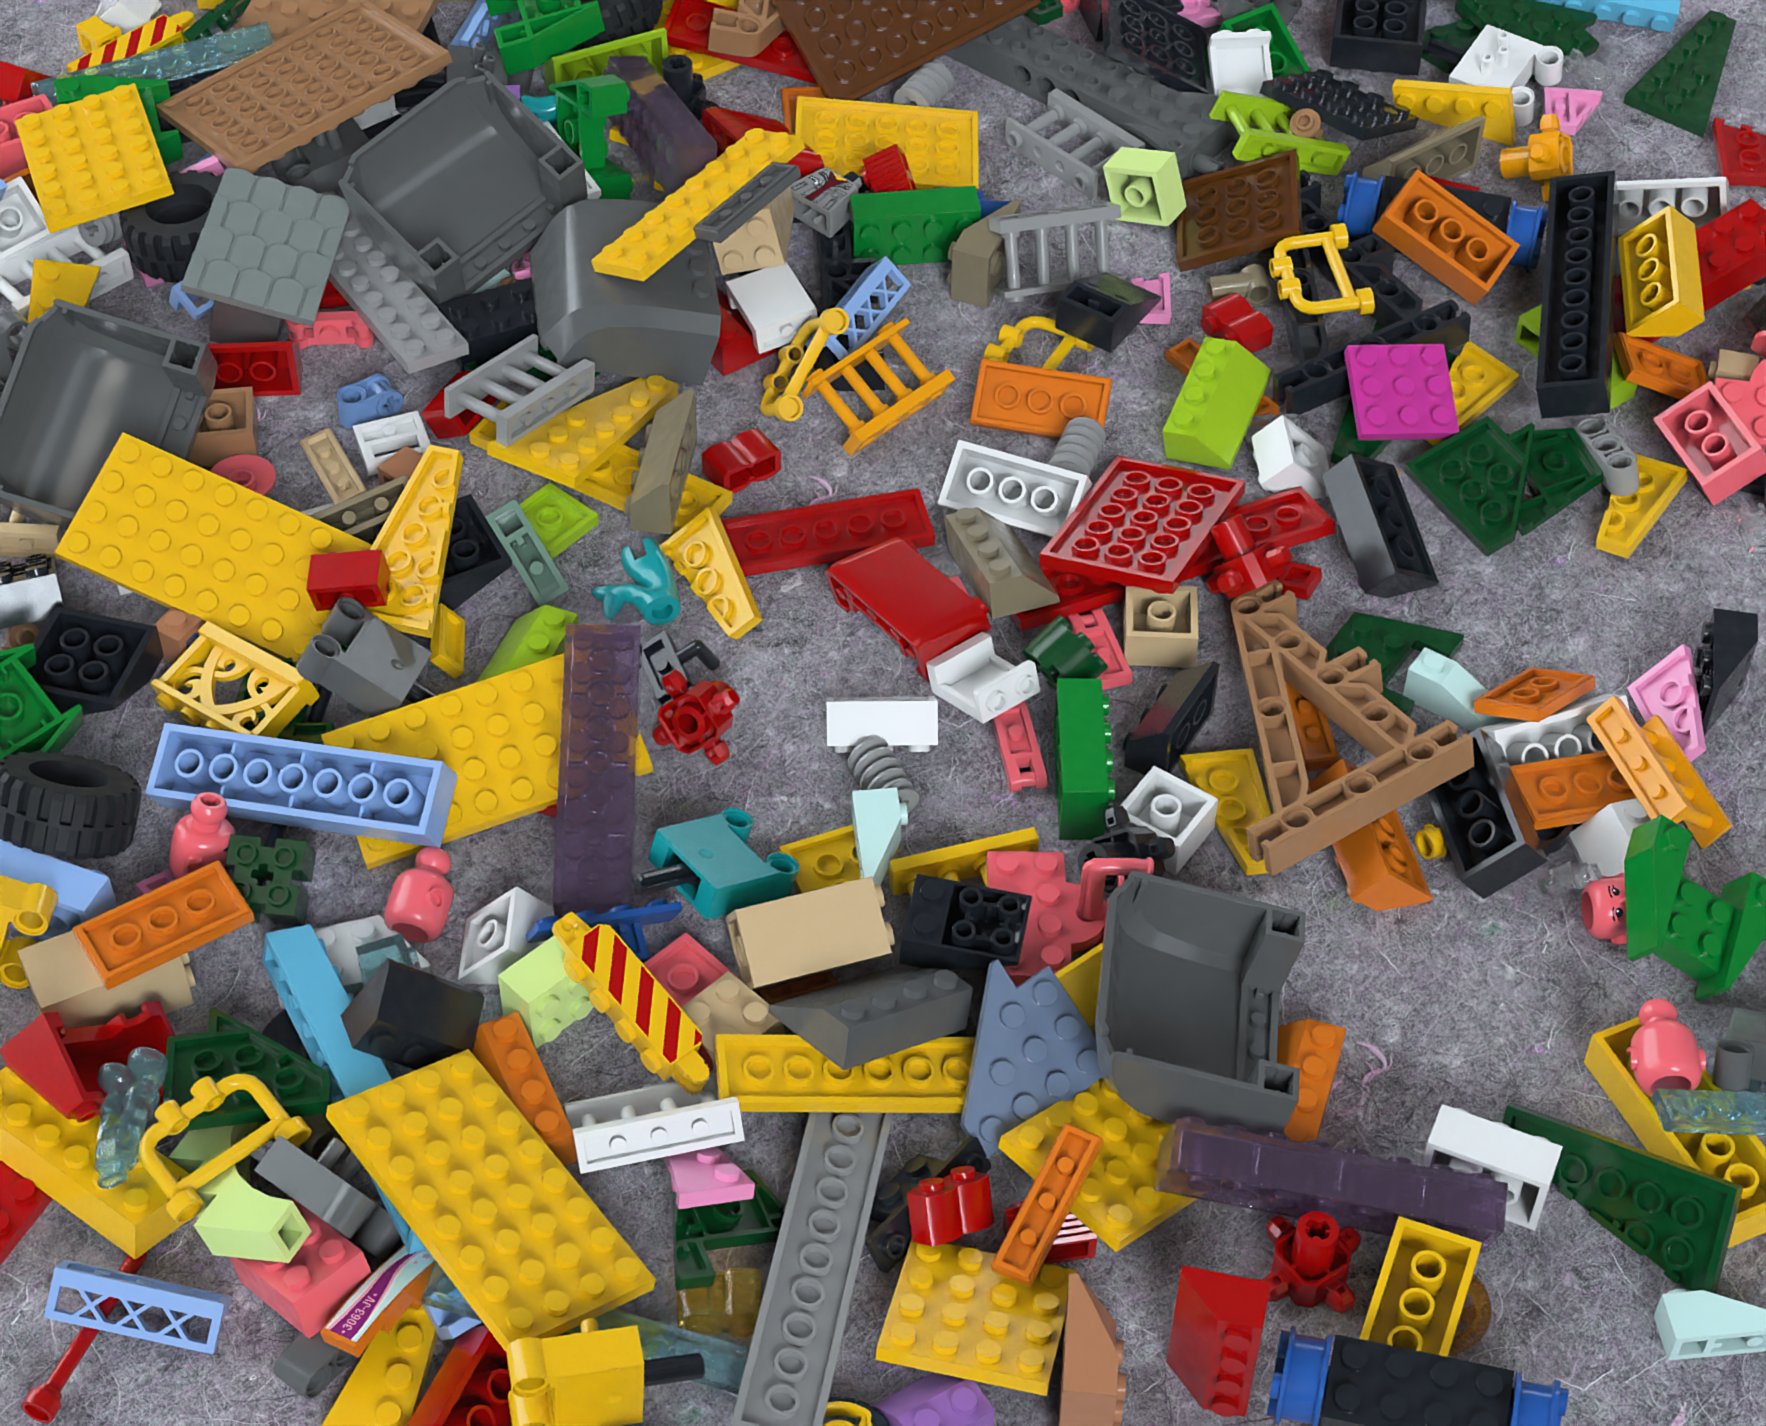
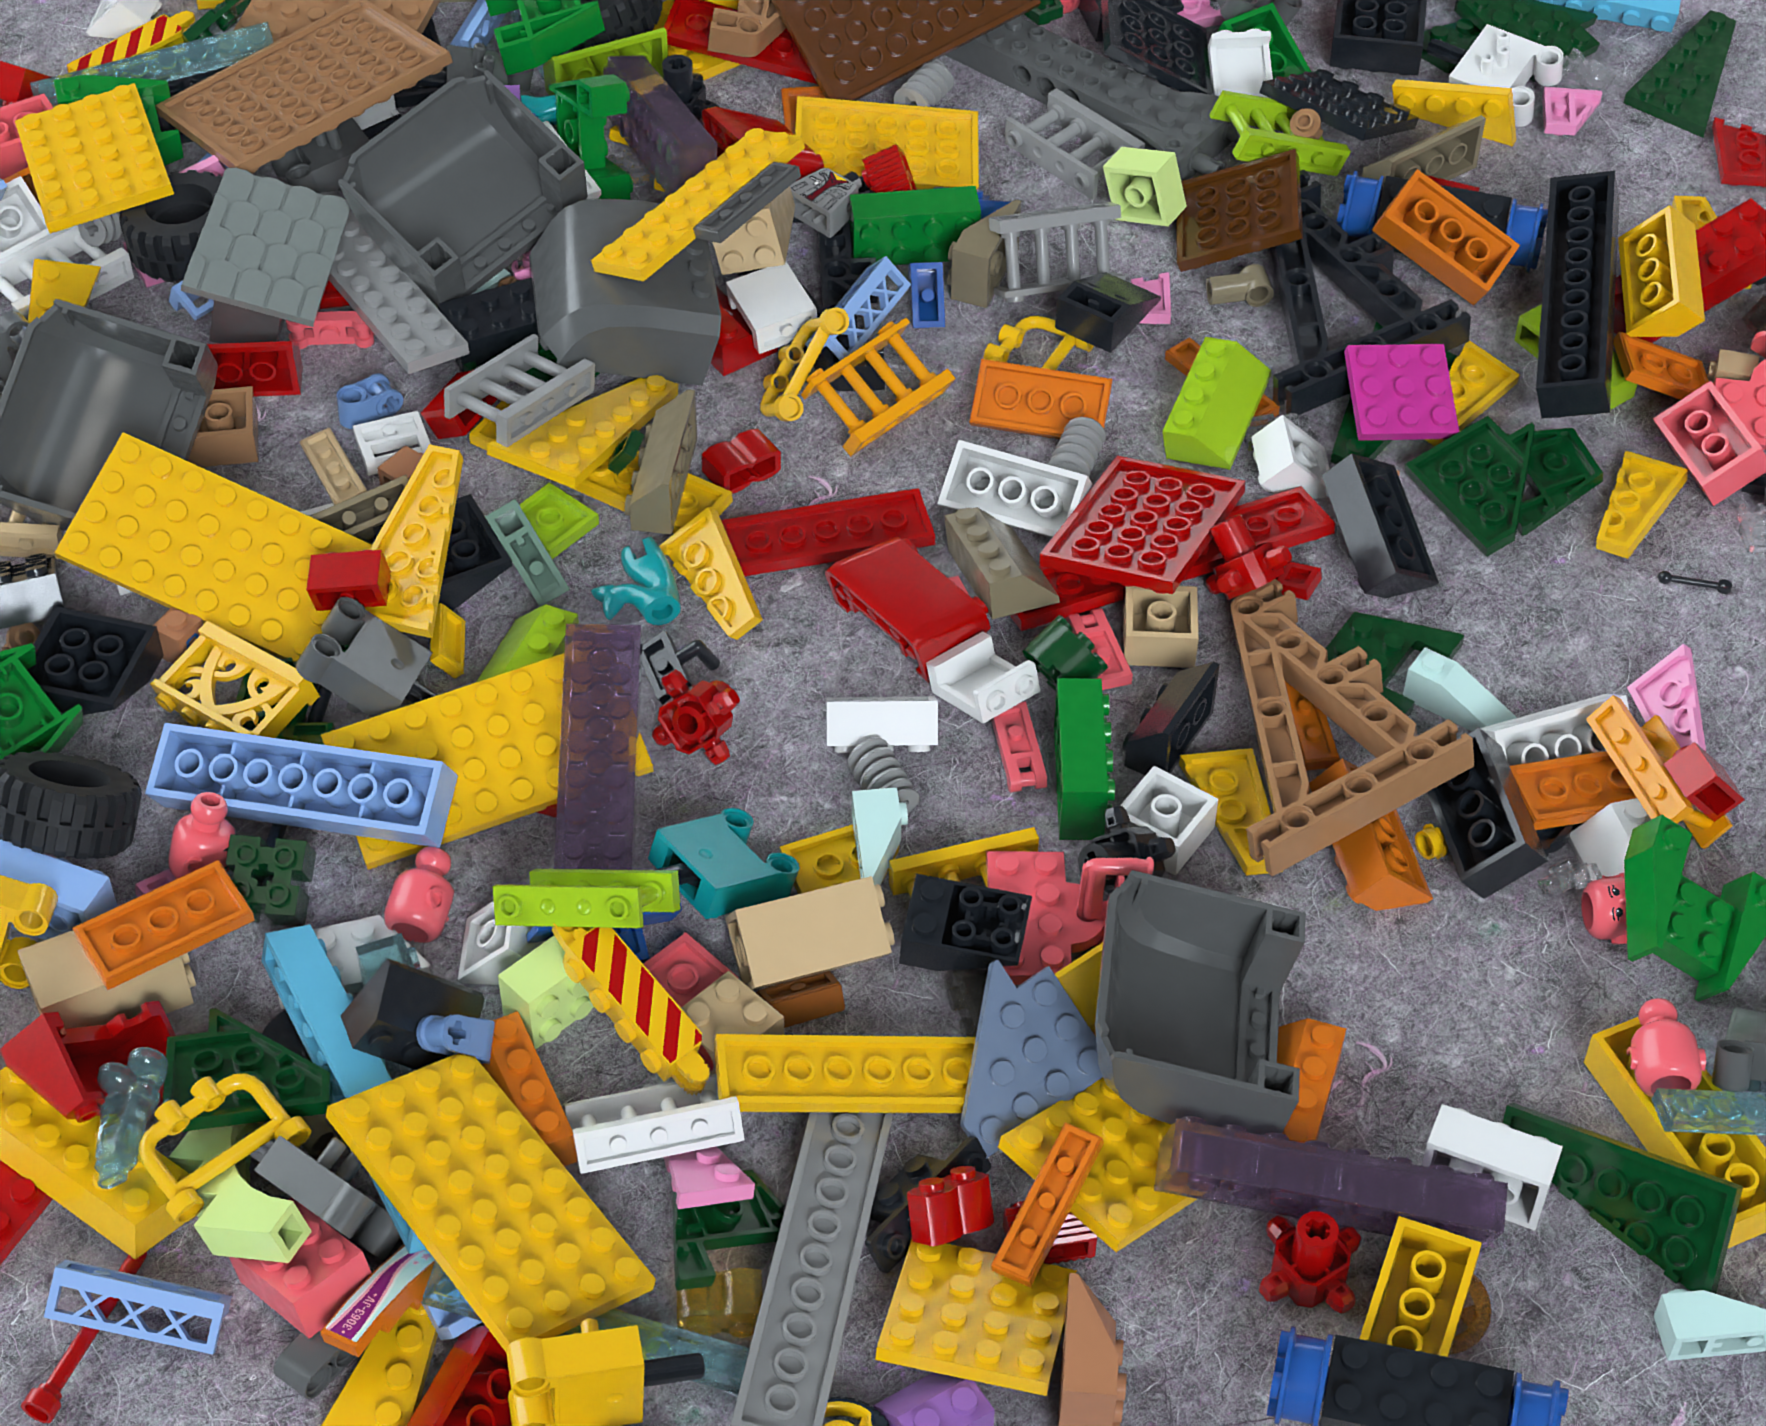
(95, 33): yellow brick -> none
(248, 471): coral dish -> none
(456, 1035): none -> medium blue piece
(587, 898): none -> lime fence
(625, 451): none -> dark green tile
(878, 1013): dark grey slope -> none
(926, 294): none -> blue slope
(1217, 1337): red slope -> none
(1236, 321): red brick -> none
(1290, 286): yellow bar -> none
(1534, 694): orange tile -> none
(1545, 157): light orange piece -> none
(1611, 455): light grey beam -> none
(1695, 198): white slope -> none
(1703, 781): none -> piece
(1723, 586): none -> black hinge
(1723, 660): black slope -> none

